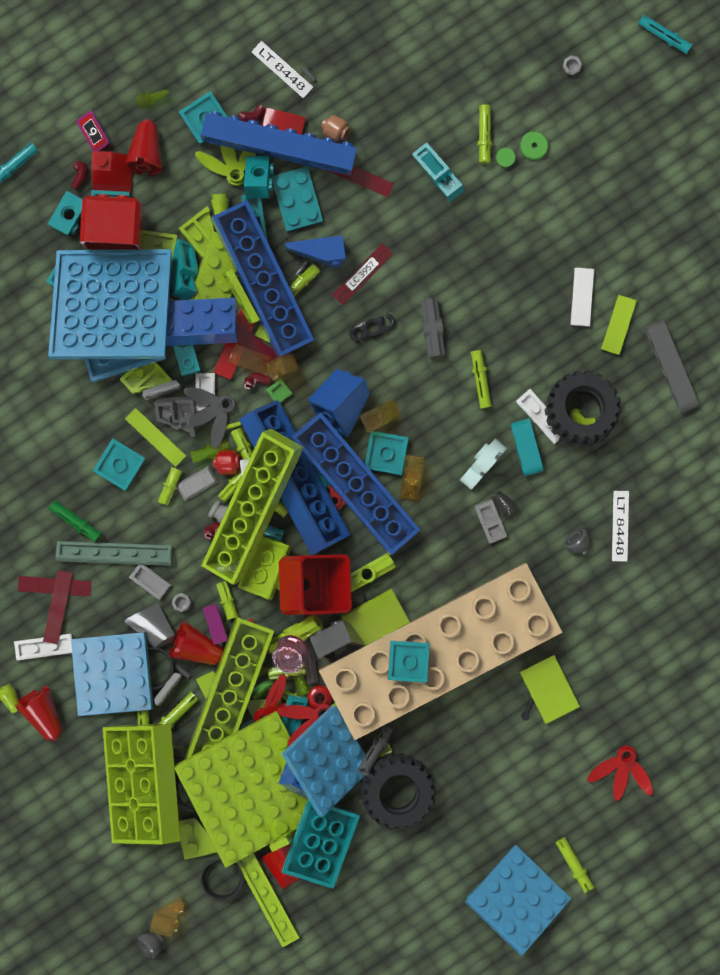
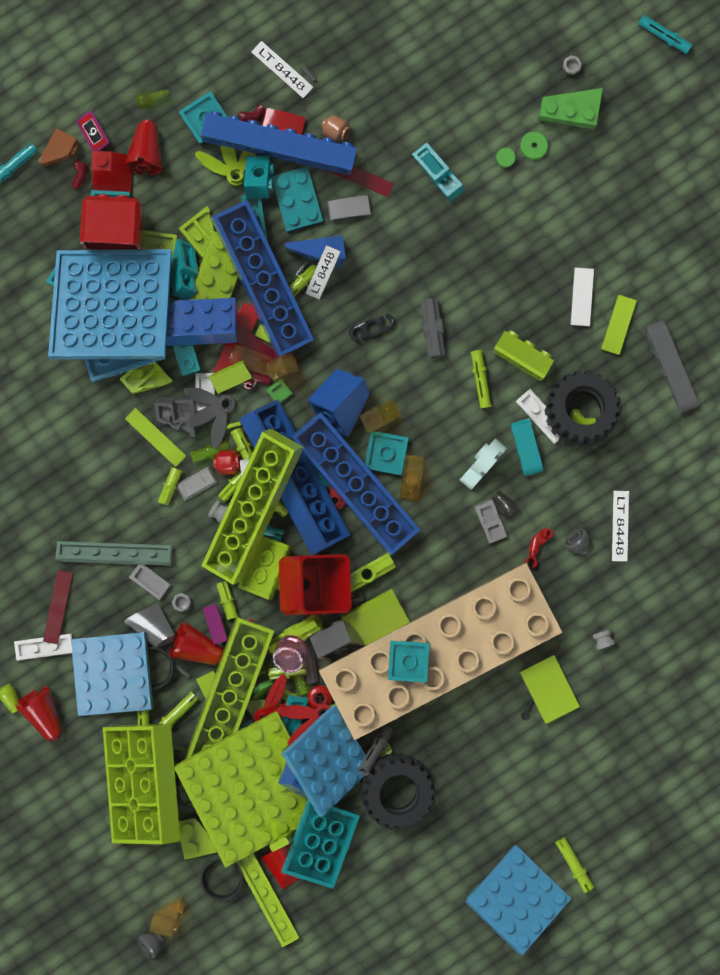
(46, 585): dark red sticker -> none
(59, 148): none -> dark orange slope
(59, 222): teal brick -> none
(79, 524): green pin -> none
(119, 464): teal plate -> none
(161, 390): light grey tile -> none
(167, 689): light grey tile -> none
(210, 531): dark red arm -> none
(220, 203): lime cone -> none
(230, 376): none -> lime tile
(240, 296): lime tile -> none
(322, 272): none -> white sticker
(349, 207): none -> light grey slope
(362, 273): sticker -> none
(484, 134): lime pin -> none
(523, 355): none -> lime slope
(537, 541): none -> red arm
(572, 109): none -> bright green wedge
(603, 639): none -> light grey wheel
(623, 766): red plant -> none

